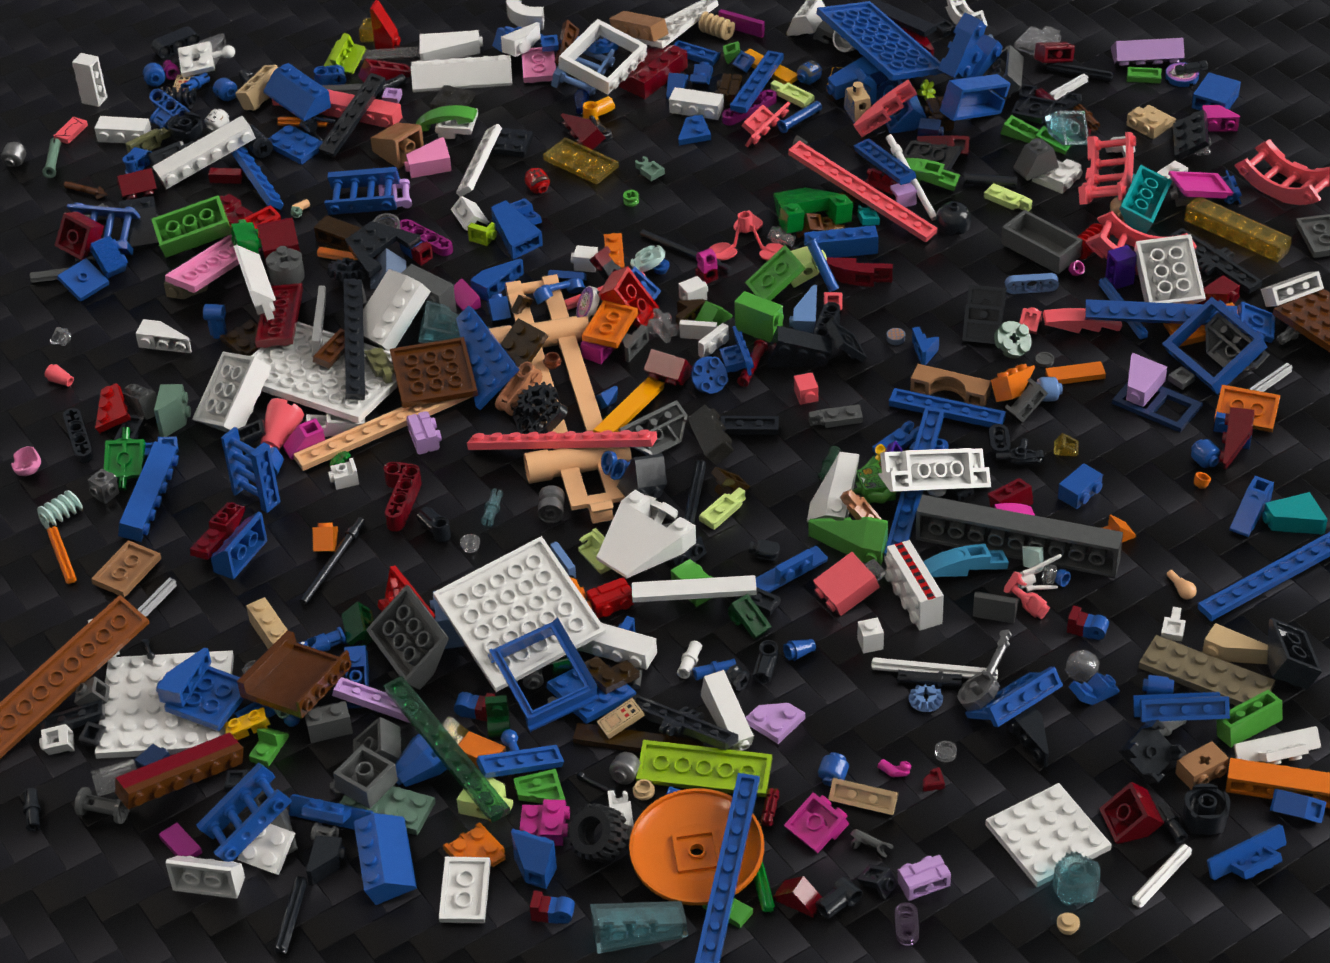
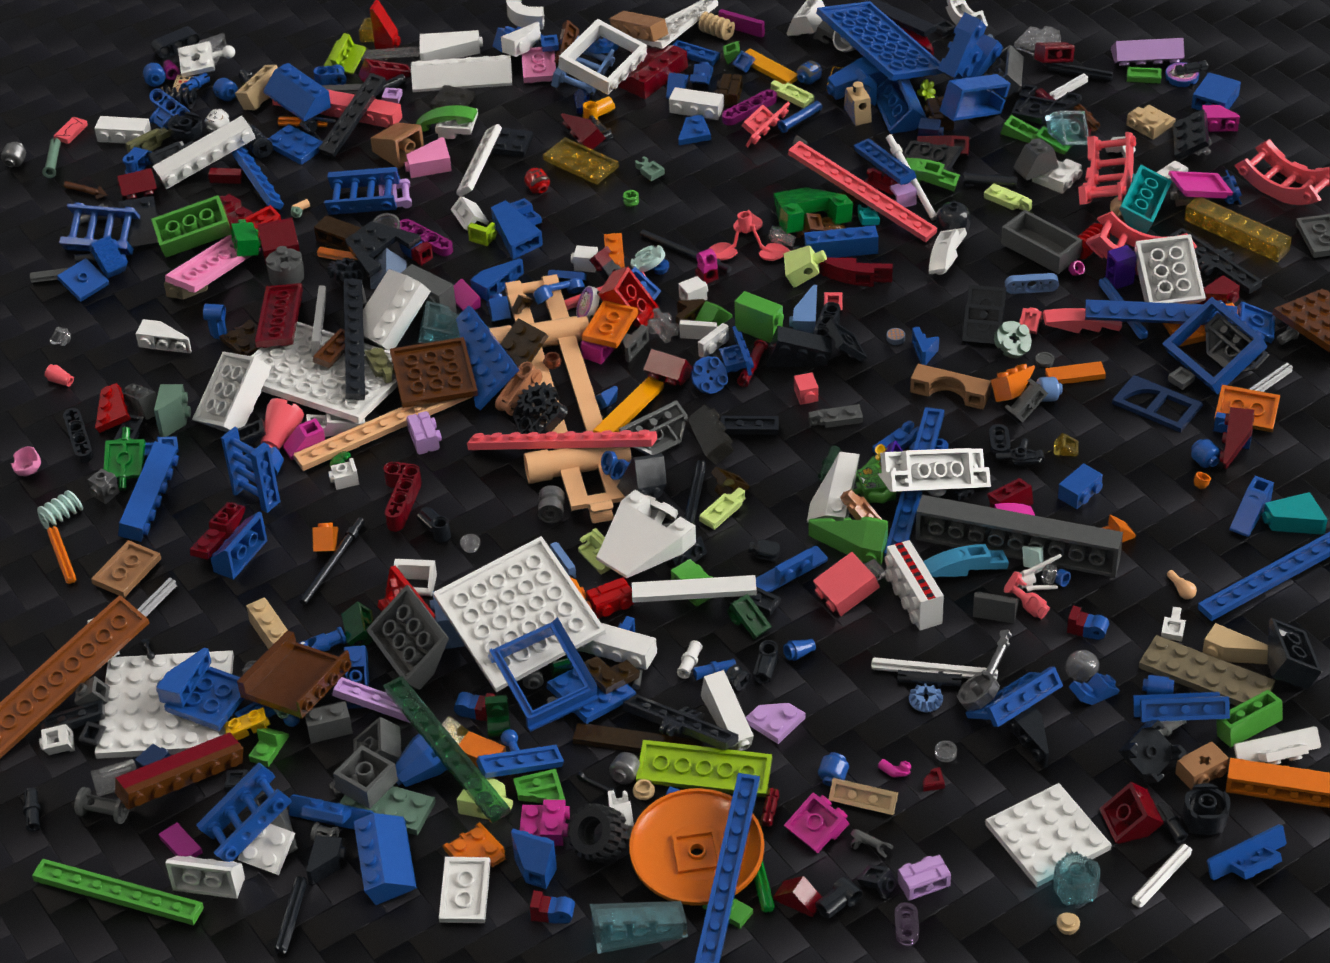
(77, 233): dark red slope -> none
(89, 79): white brick -> none
(118, 891): none -> bright green plate
(256, 281): white slope -> none
(419, 570): none -> white tile
(492, 507): clear light blue pin -> none
(620, 718): tan tile -> none
(756, 82): blue plate -> none
(775, 274): bright green plate -> none
(822, 264): blue pin -> none
(870, 635): white brick -> none
(880, 112): coral slope -> none
(944, 250): none -> white slope
(952, 409): blue plate -> none
(1144, 379): lavender slope -> none
(1292, 289): white brick -> none
(1298, 806): blue slope -> none

